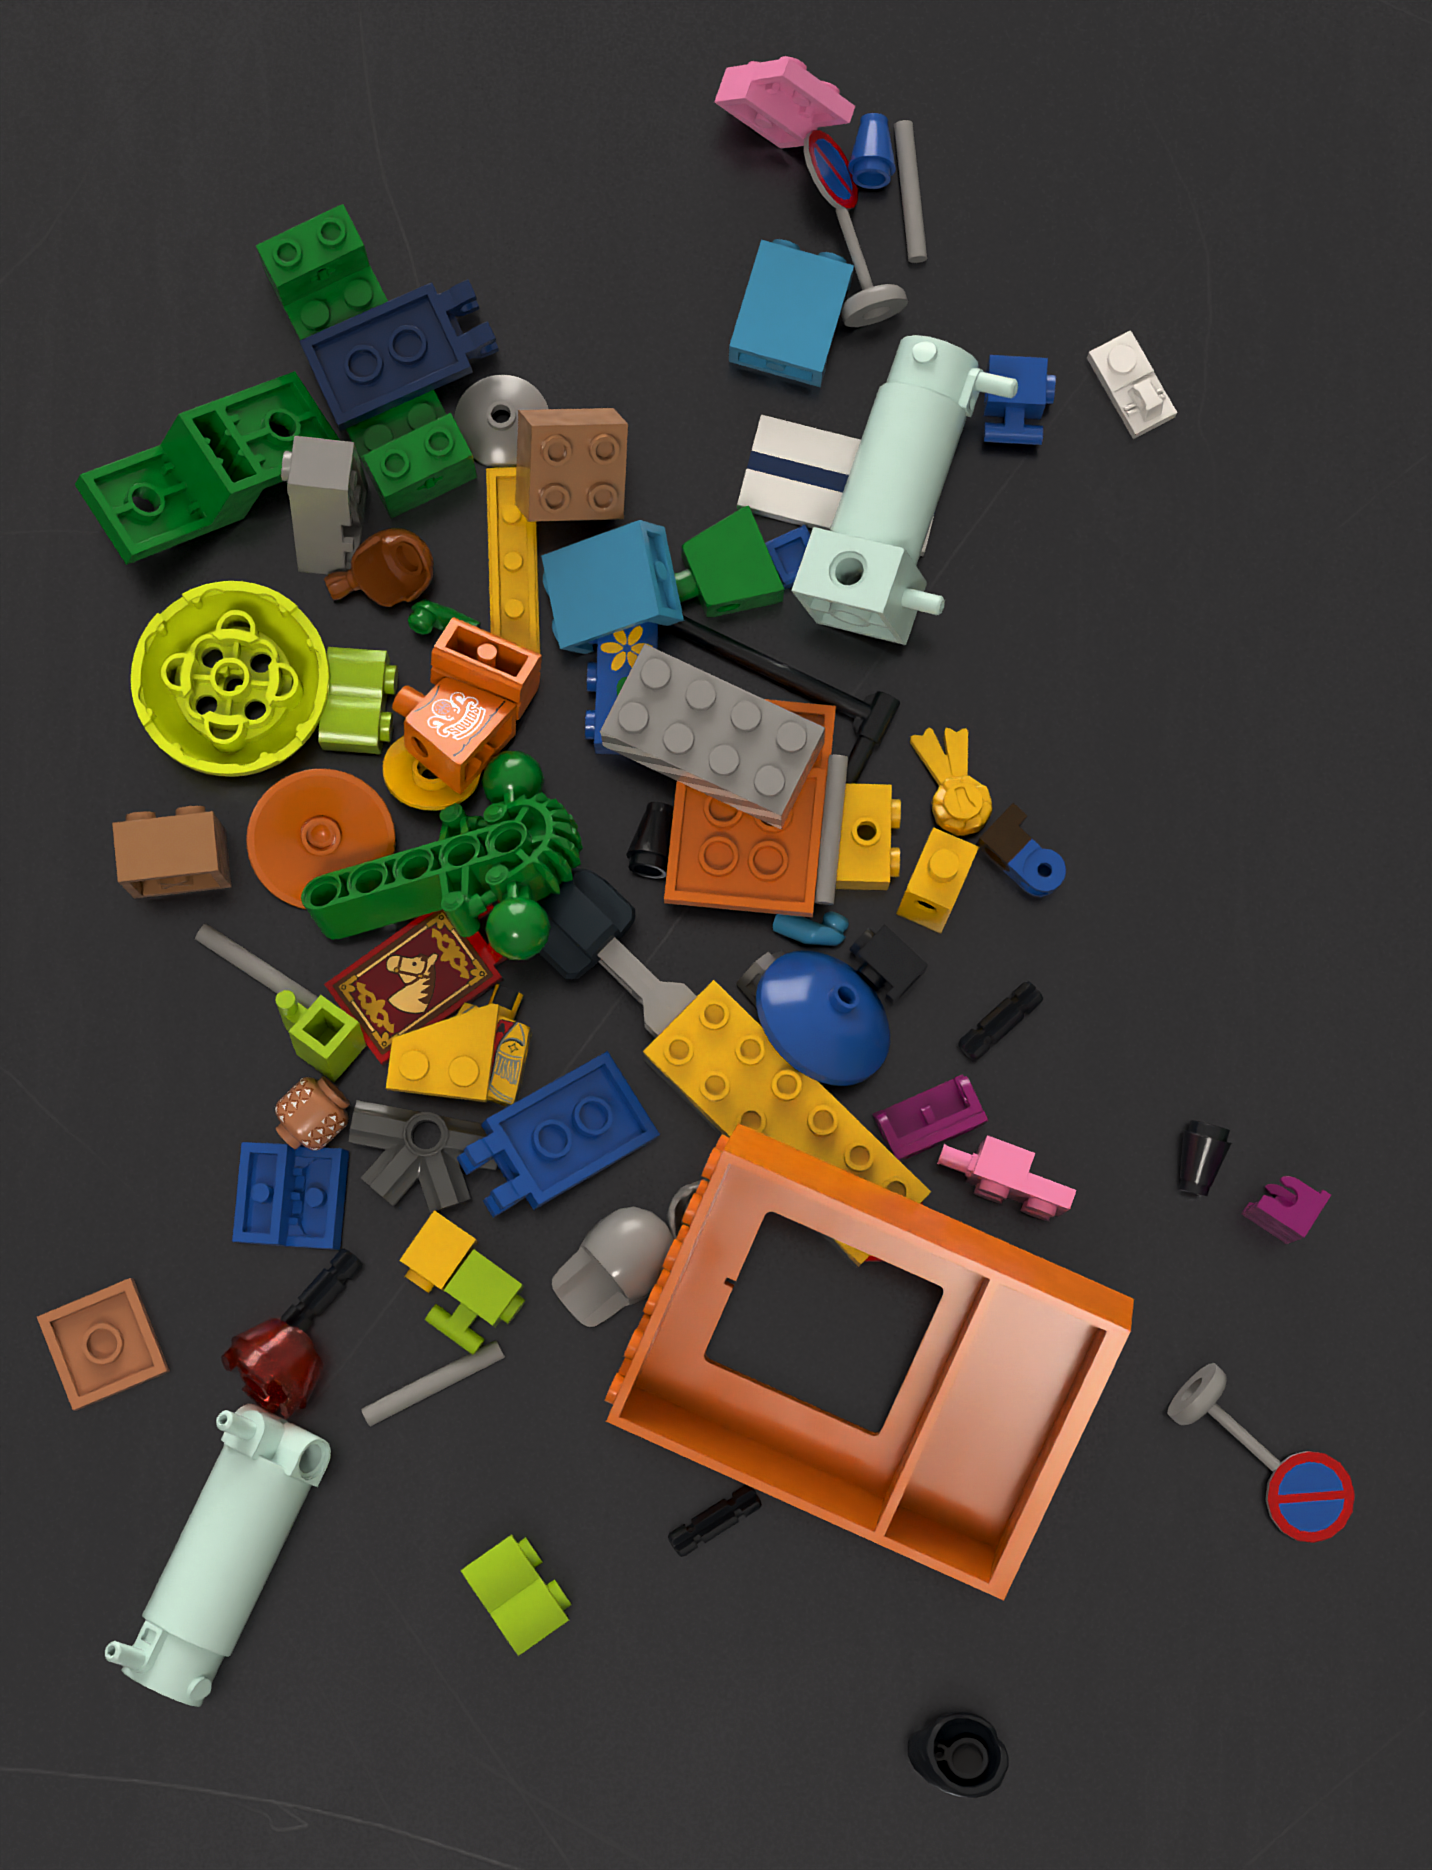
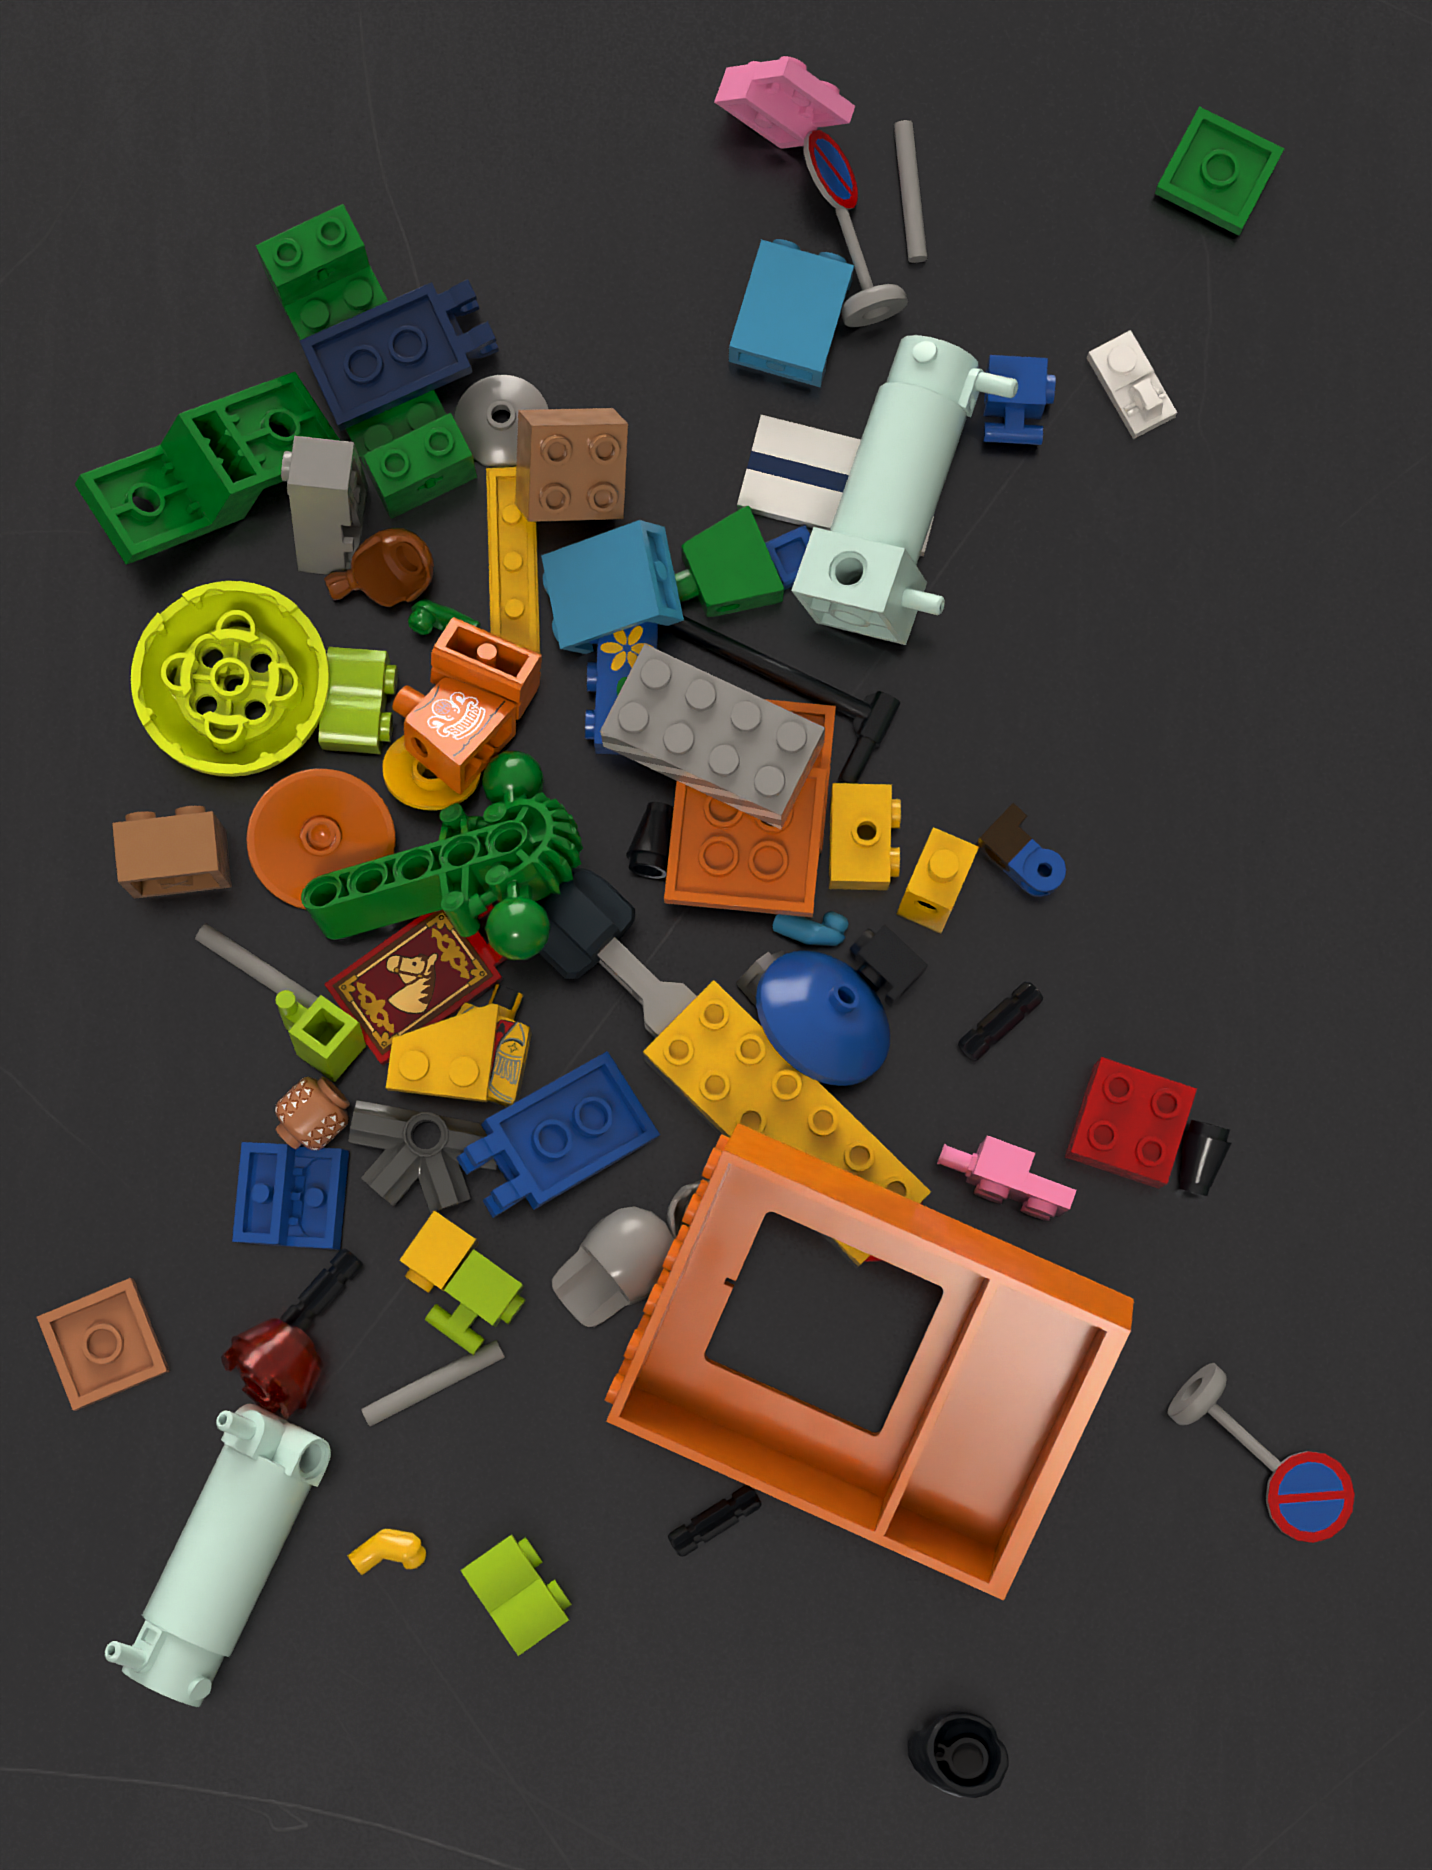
(389, 1545): none -> yellow arm
(831, 829): light grey bar -> none
(872, 153): blue cone -> none
(930, 1118): magenta hinge -> none
(960, 802): yellow piece -> none
(1131, 1123): none -> red brick
(1219, 171): none -> green plate
(1287, 1214): magenta hinge -> none

